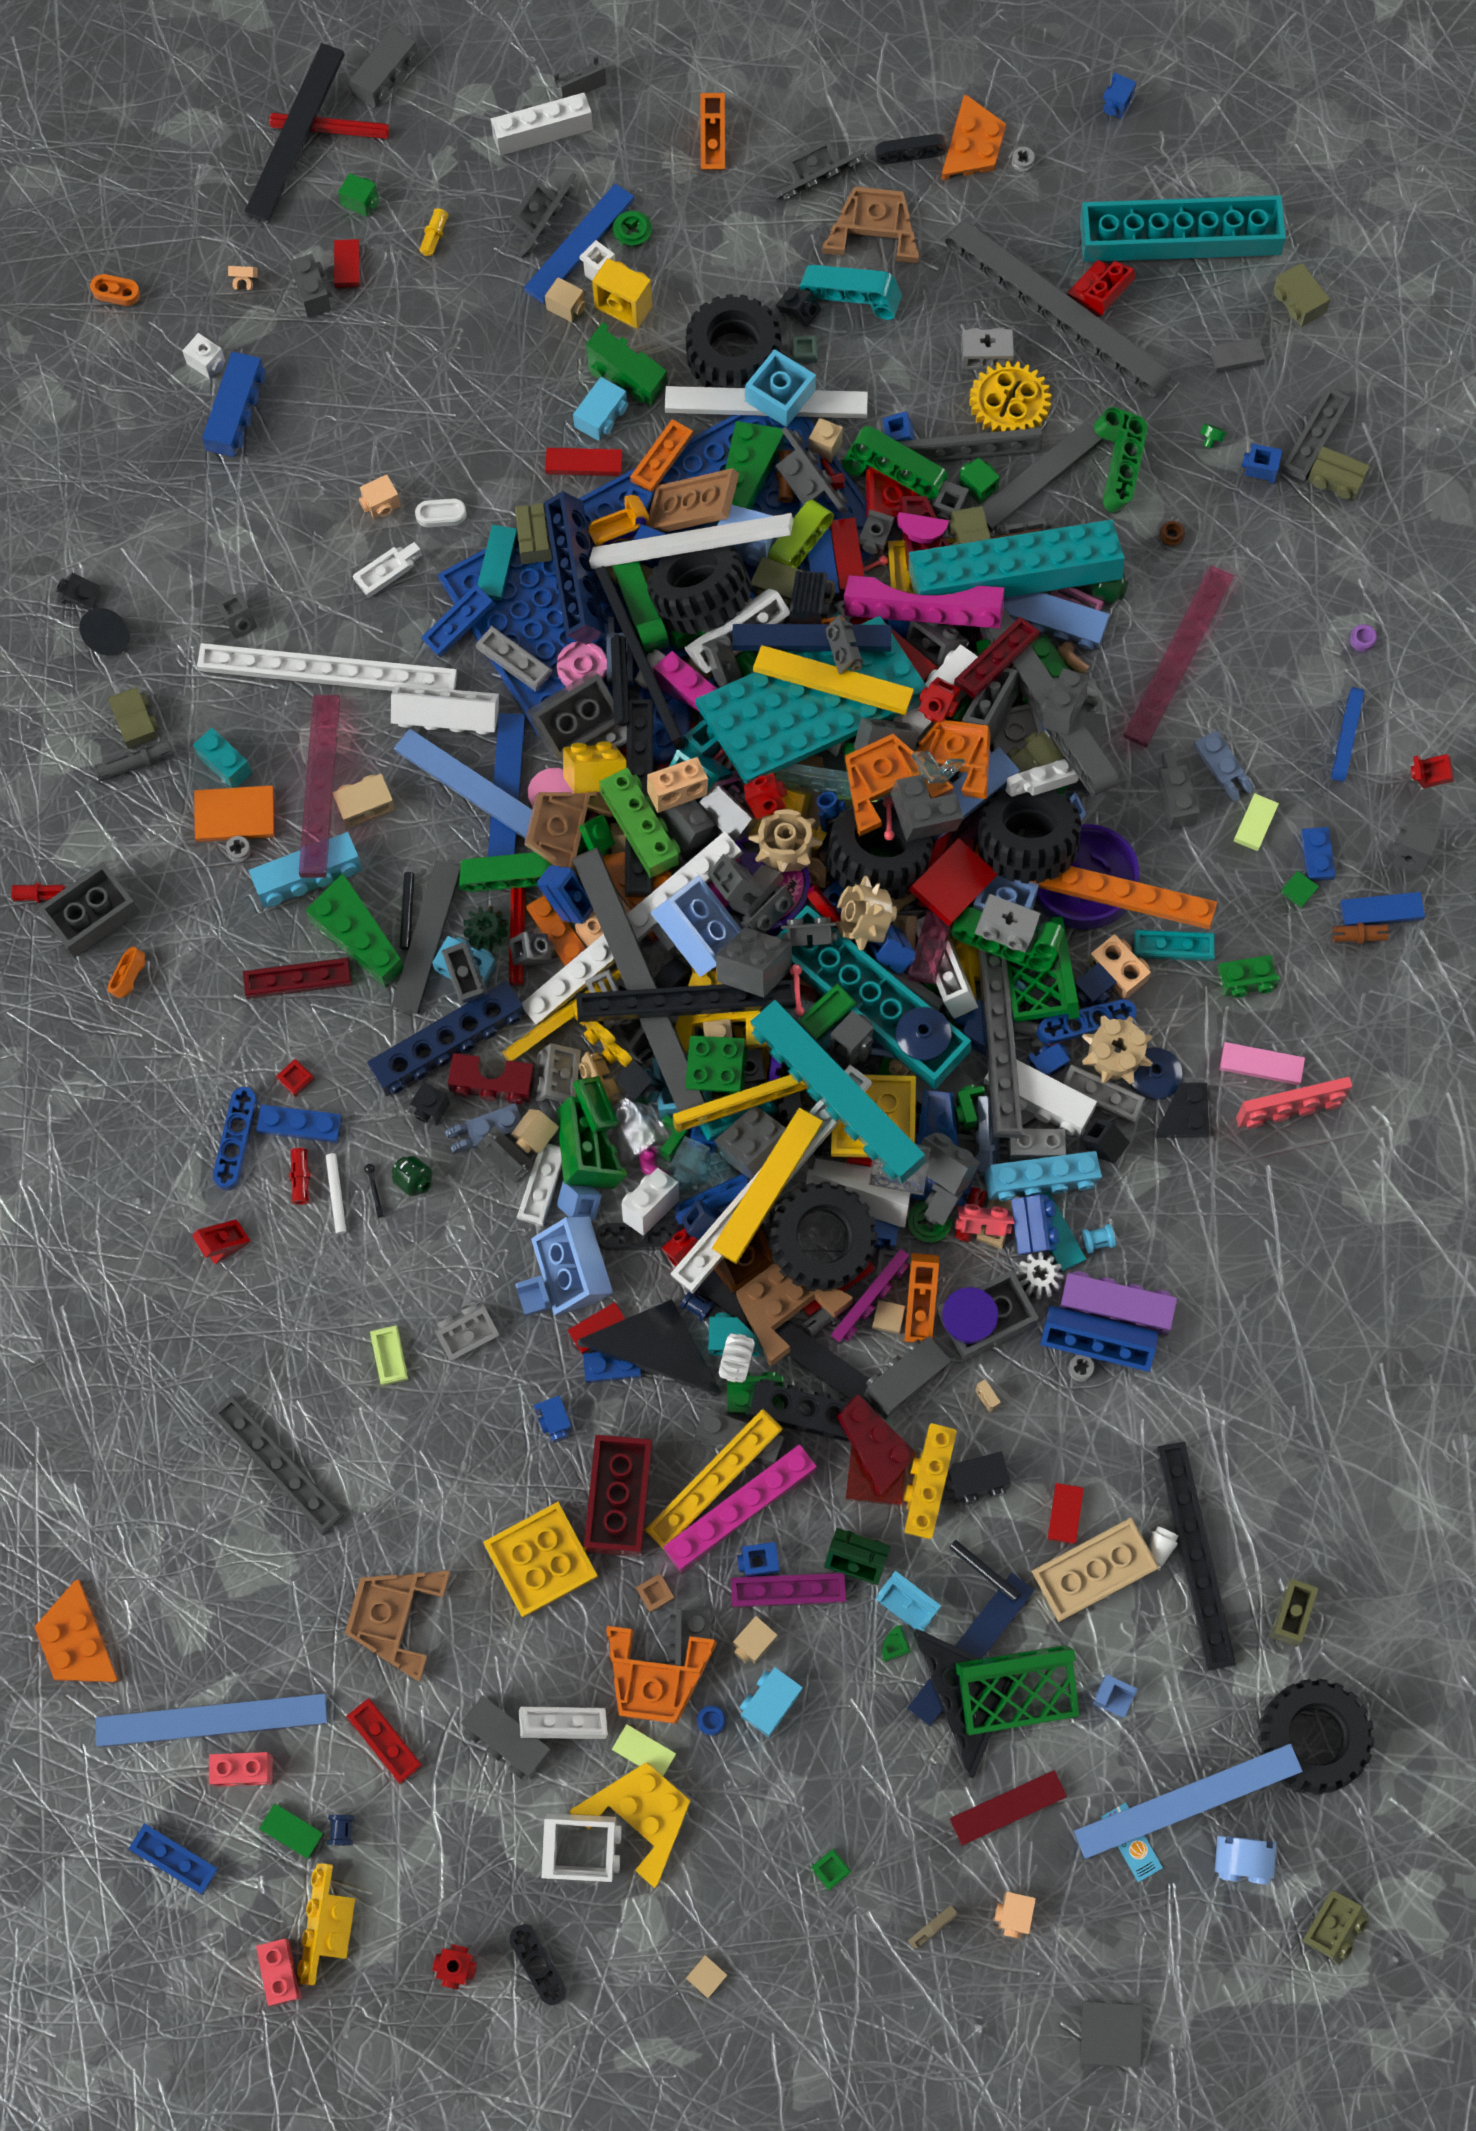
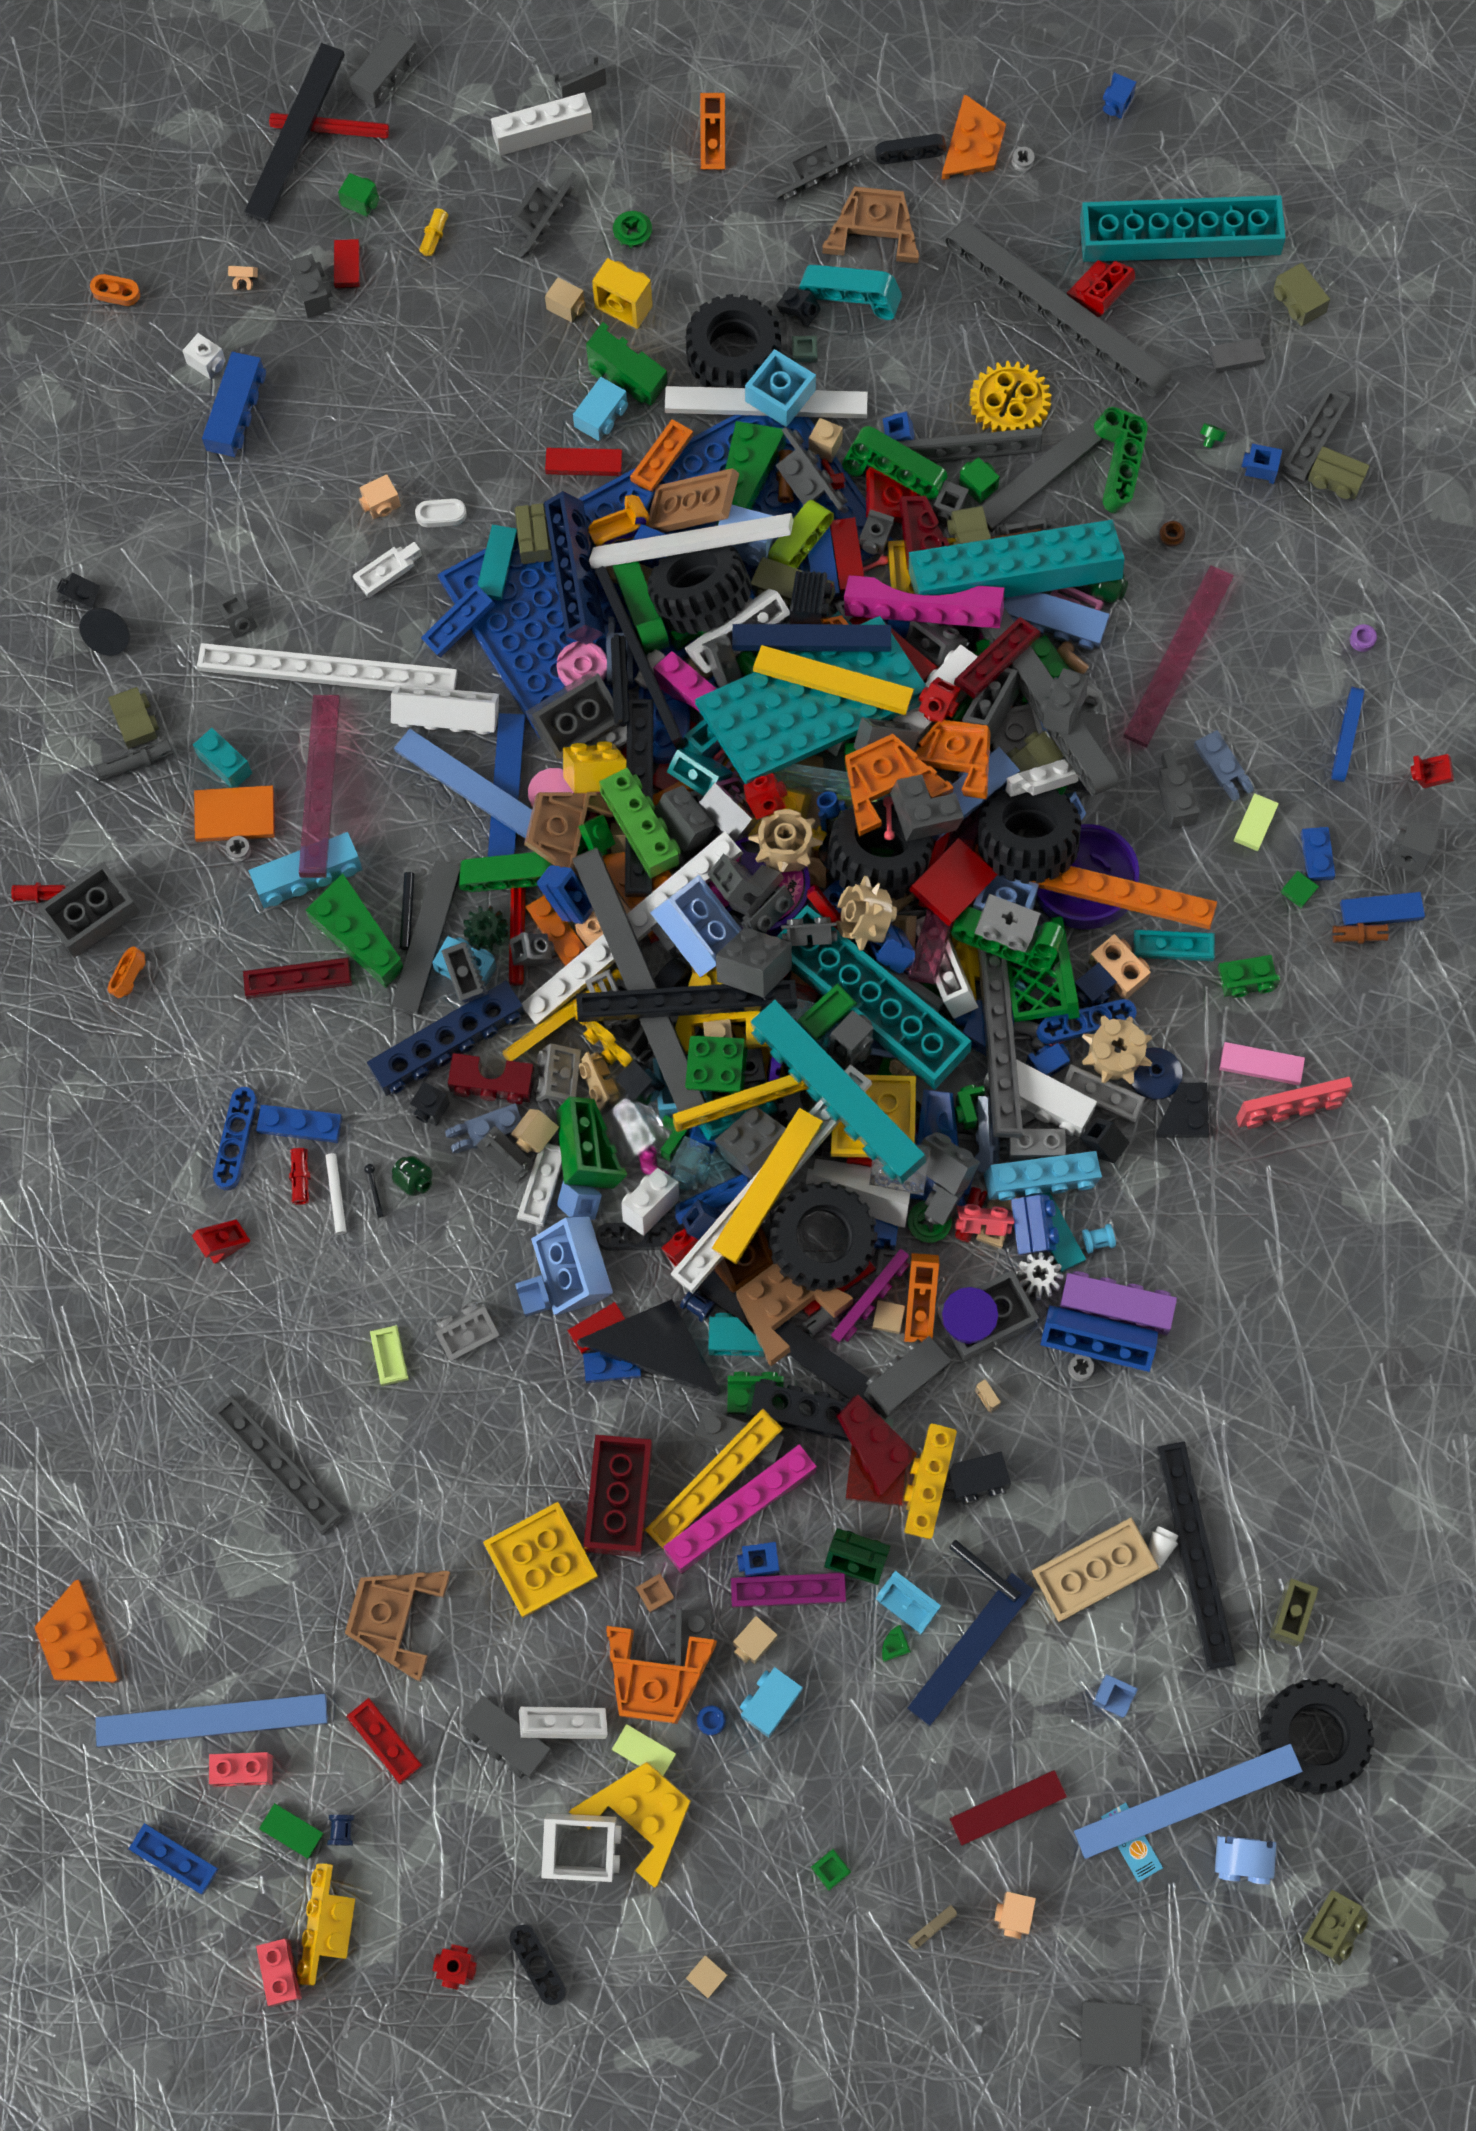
(295, 1077): red tile -> none
(363, 800): tan brick -> none
(513, 658): light grey tile -> none
(554, 1418): blue brick -> none
(591, 228): blue tile -> none
(594, 258): white brick -> none
(595, 1104): green tile -> none
(677, 784): light nougat brick -> none
(736, 1358): white gear -> none
(795, 970): coral hinge -> none
(840, 638): dark grey hinge -> none
(921, 528): dark pink tile -> none
(926, 1045): dark blue dish -> none
(930, 769): clear light blue bracket -> none
(940, 1663): black tile -> none
(986, 348): light grey brick -> none
(1021, 1664): green fence -> none
(1065, 1513): red tile -> none

